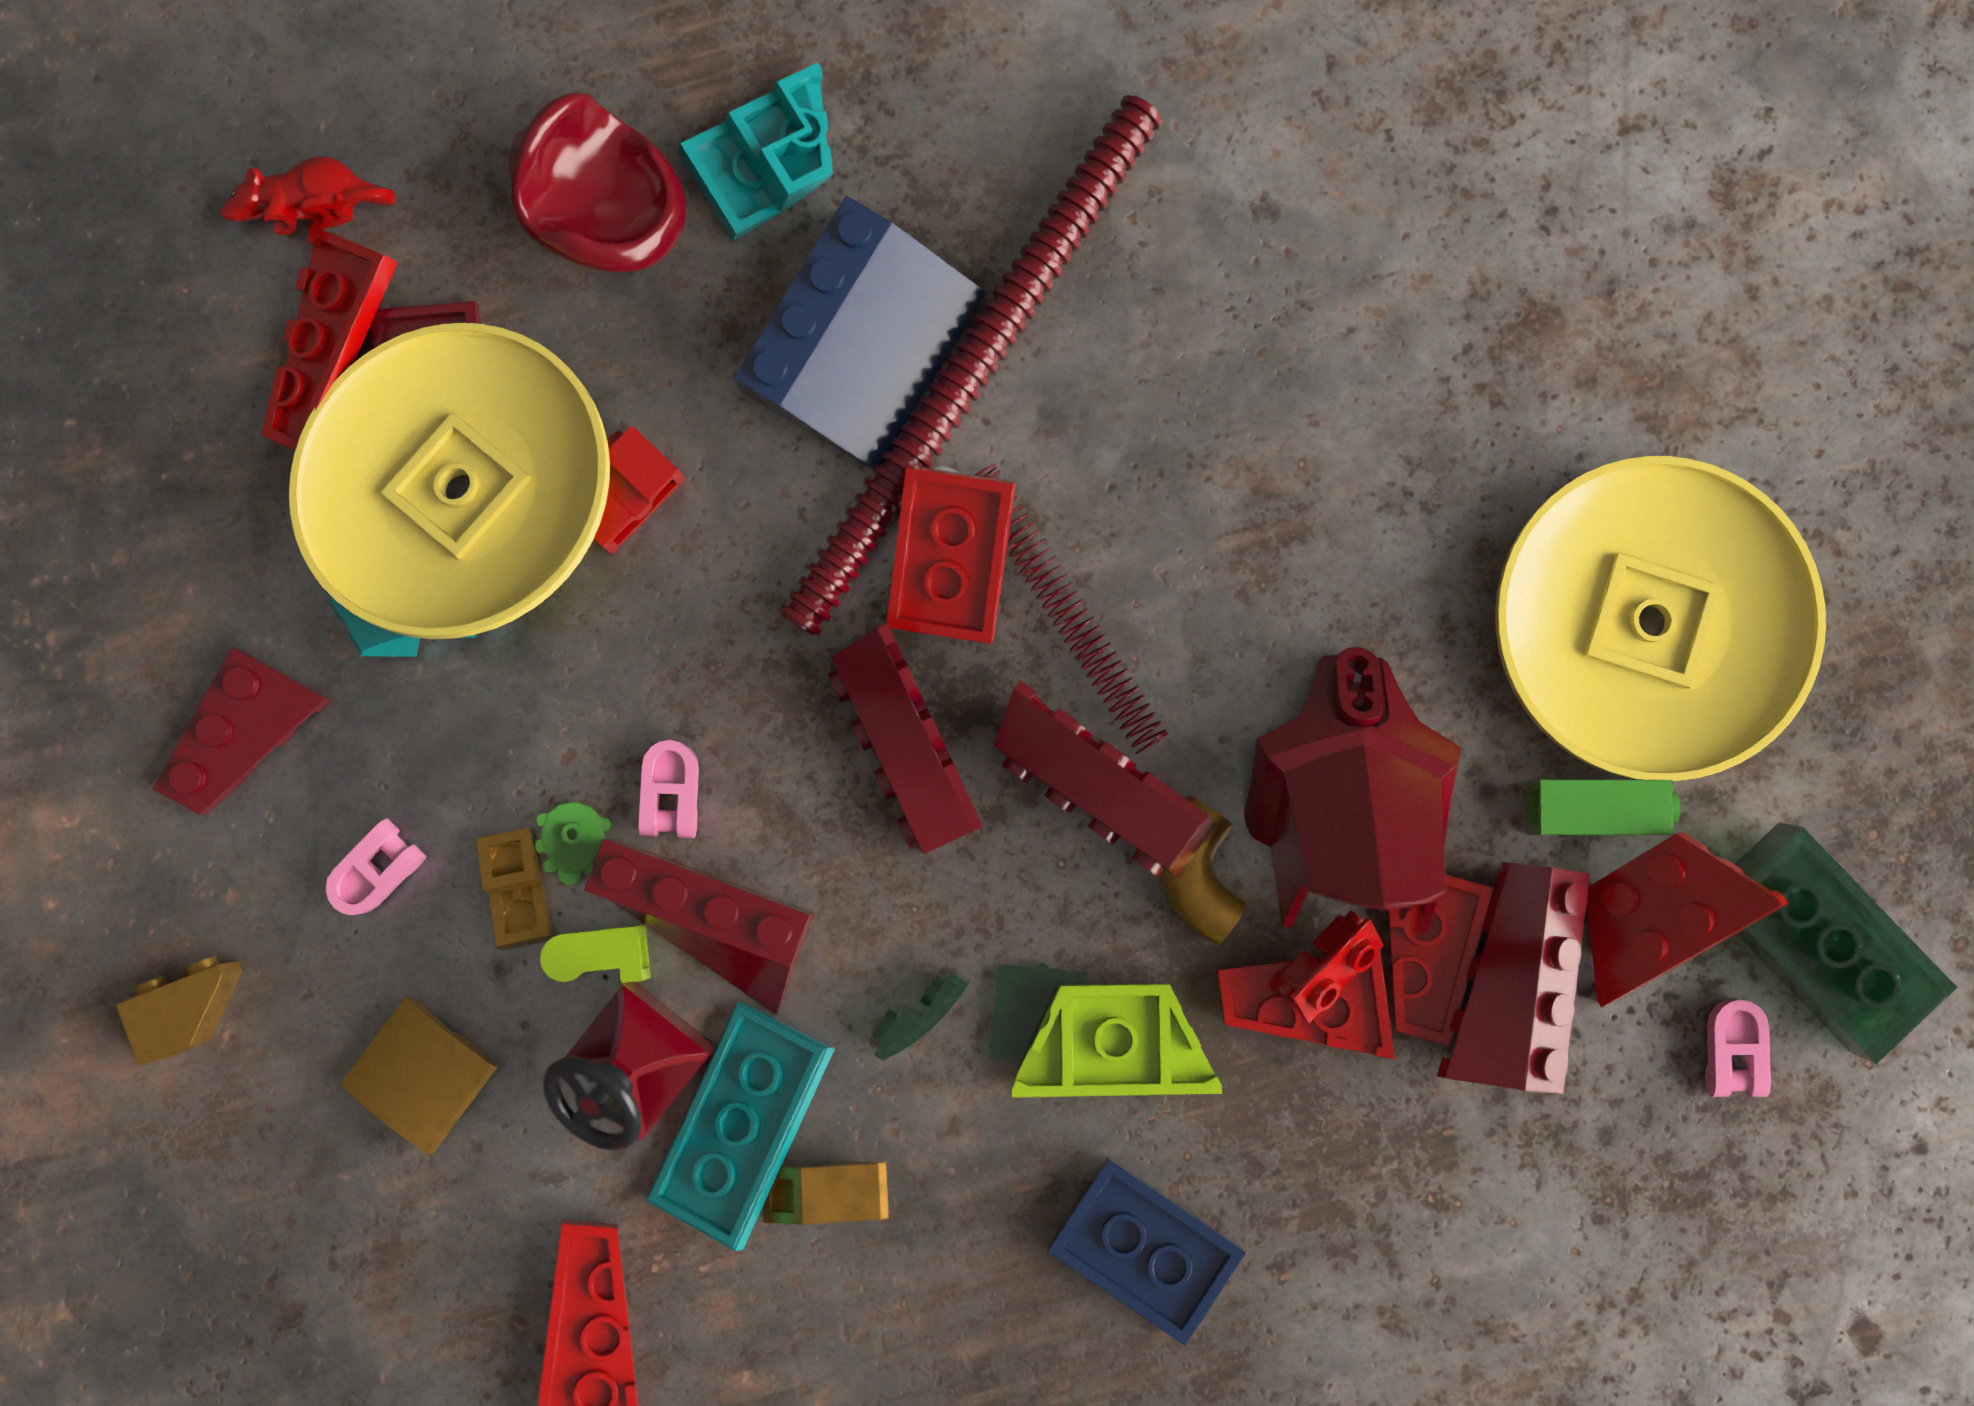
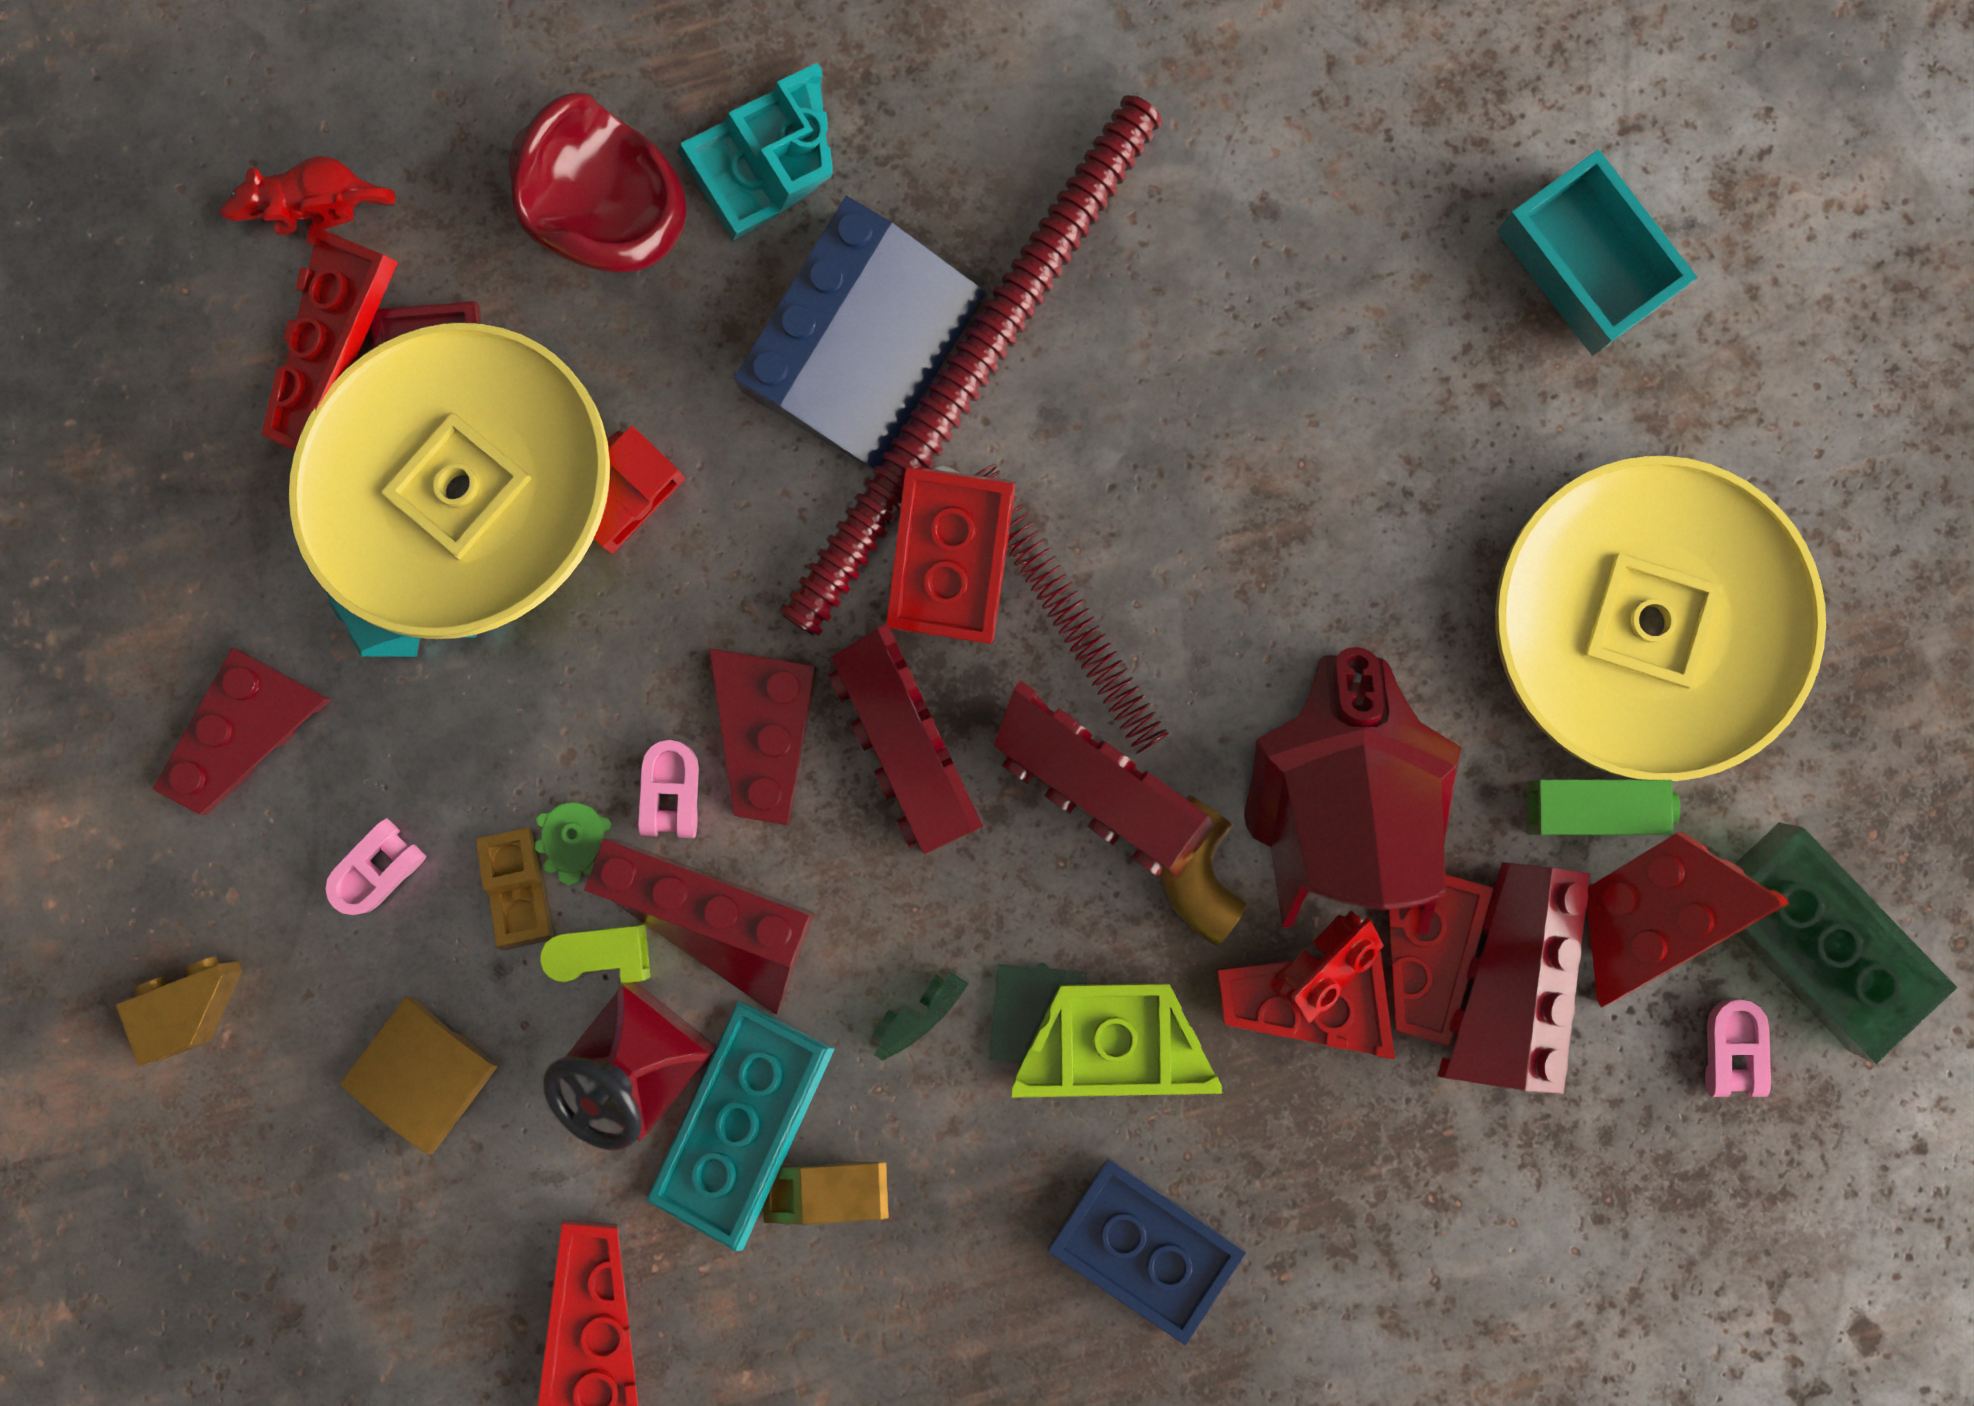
(763, 730): none -> dark red wing
(1595, 252): none -> teal piece

